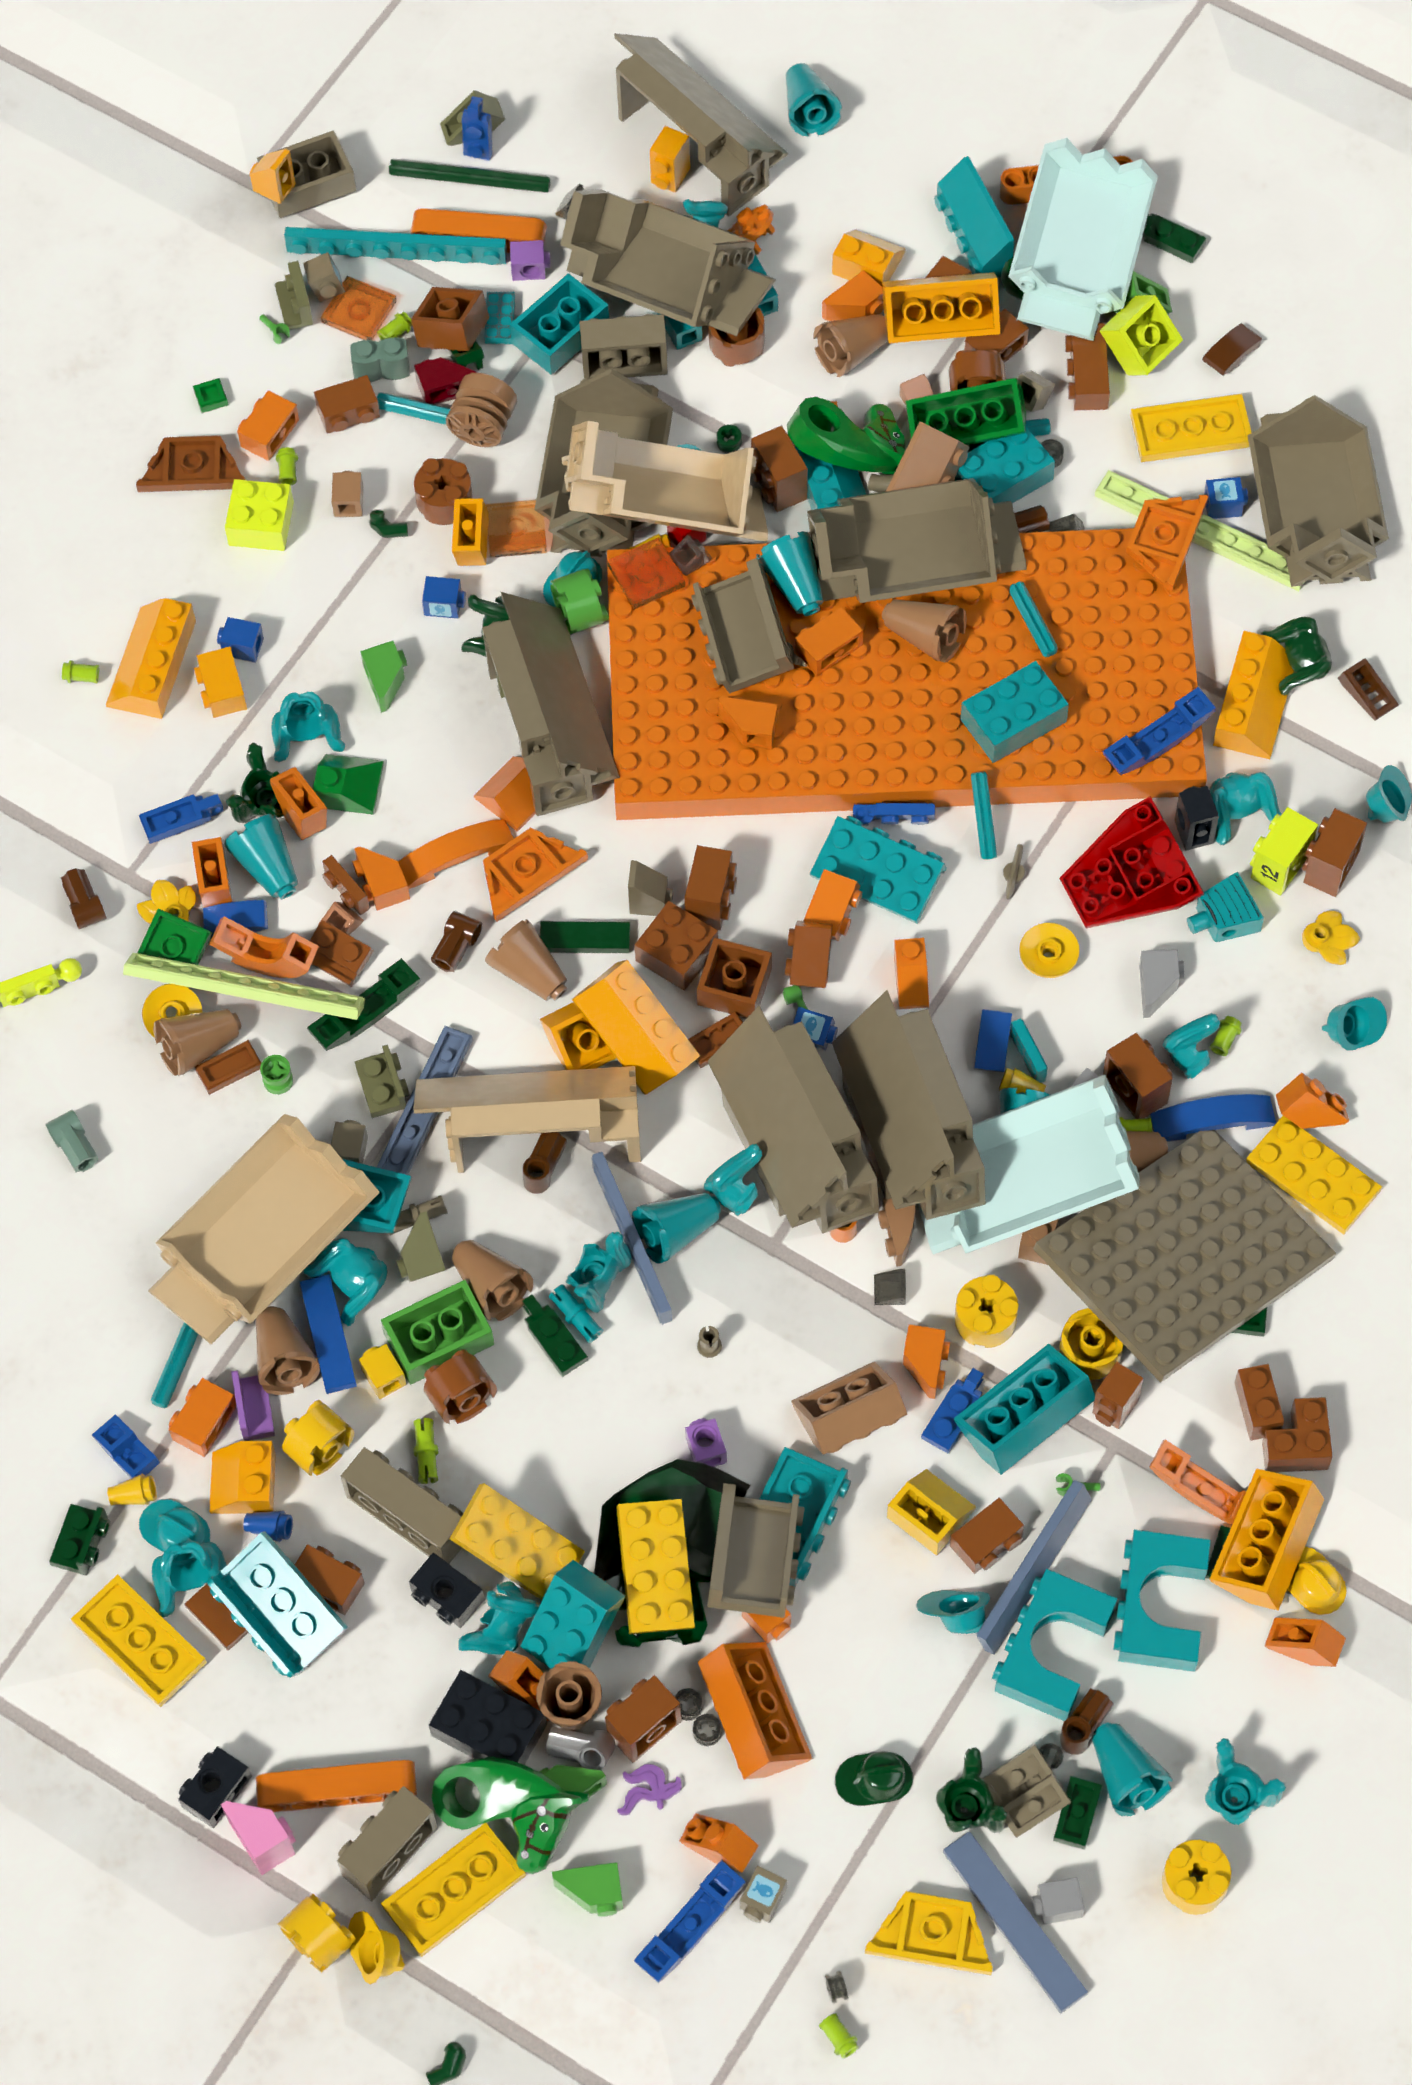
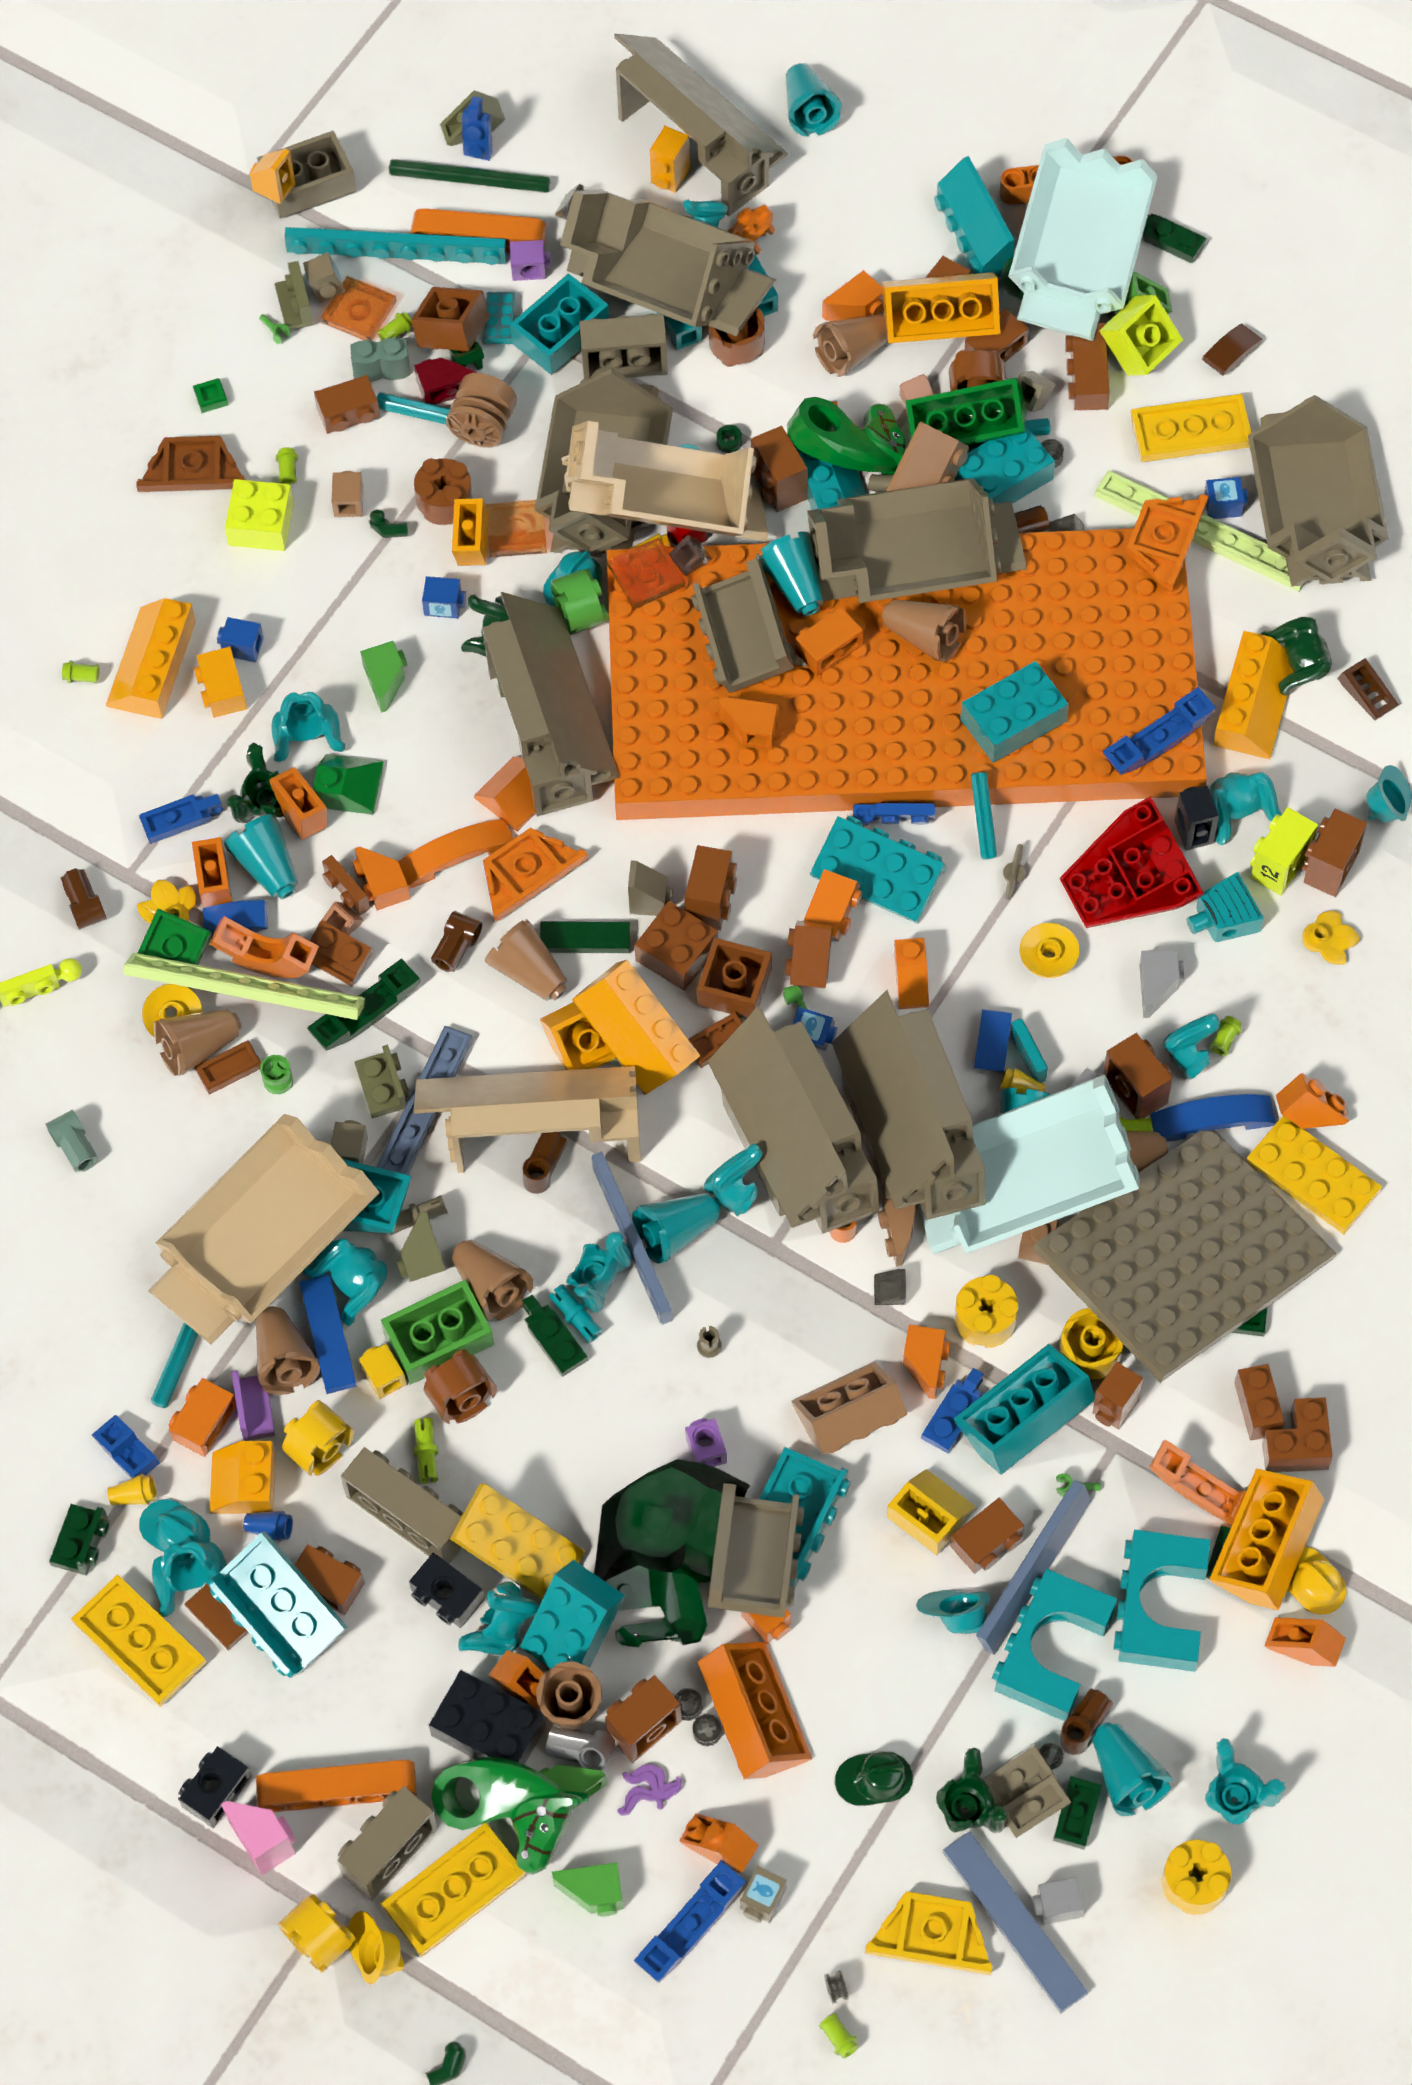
(268, 425): orange brick -> none
(655, 1566): yellow plate -> none
(868, 253): light orange slope -> none
(1033, 619): teal axle -> none
(1357, 1023): teal piece -> none

